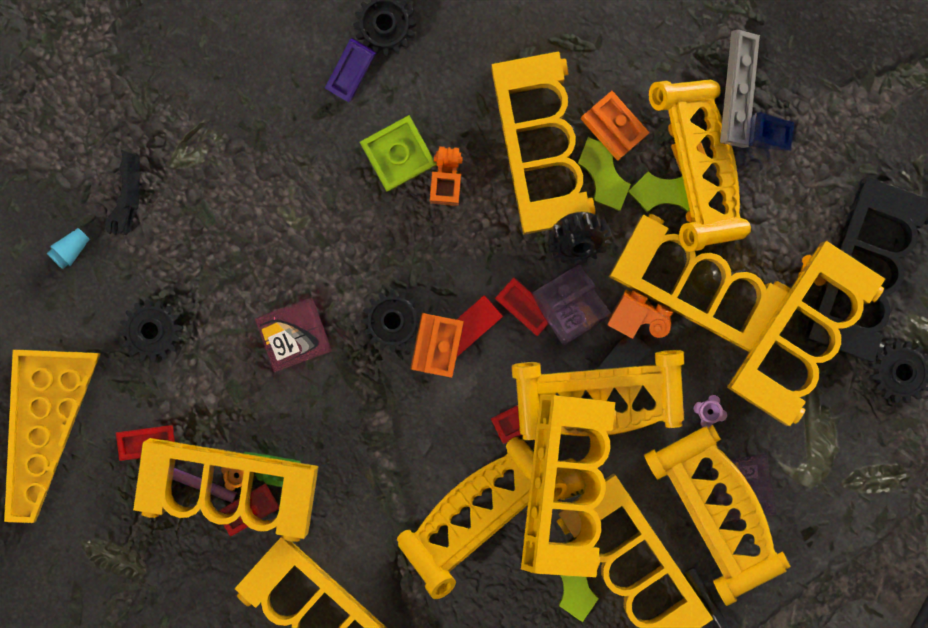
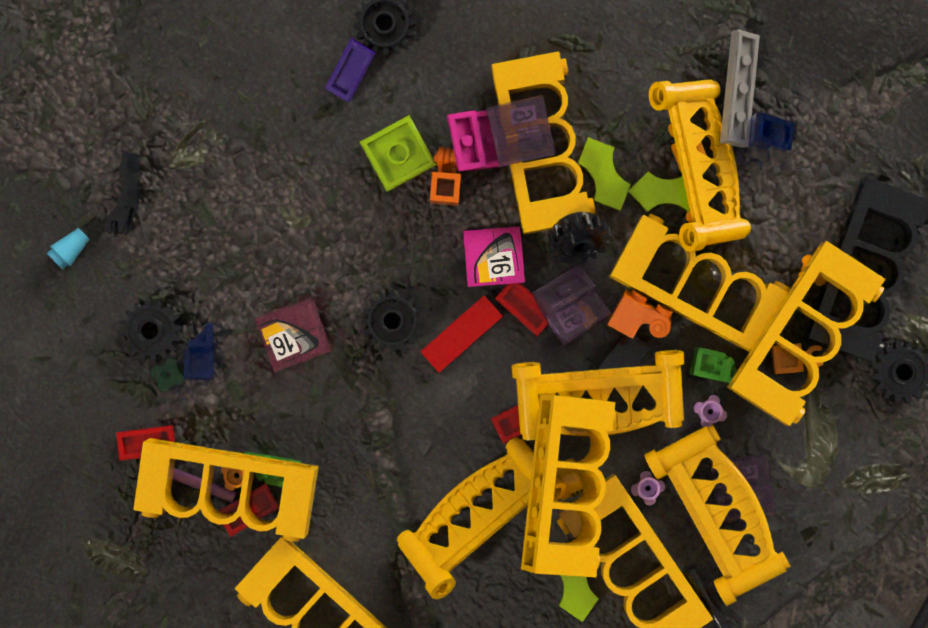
(43, 408): yellow wing -> none
(175, 375): none -> clear green plate
(200, 356): none -> clear blue slope
(436, 345): orange plate -> none
(472, 141): none -> dark pink slope
(494, 256): none -> slope
(520, 130): none -> slope
(614, 125): orange plate -> none
(651, 495): none -> lavender plate
(712, 365): none -> bright green slope
(785, 362): none -> light orange plate

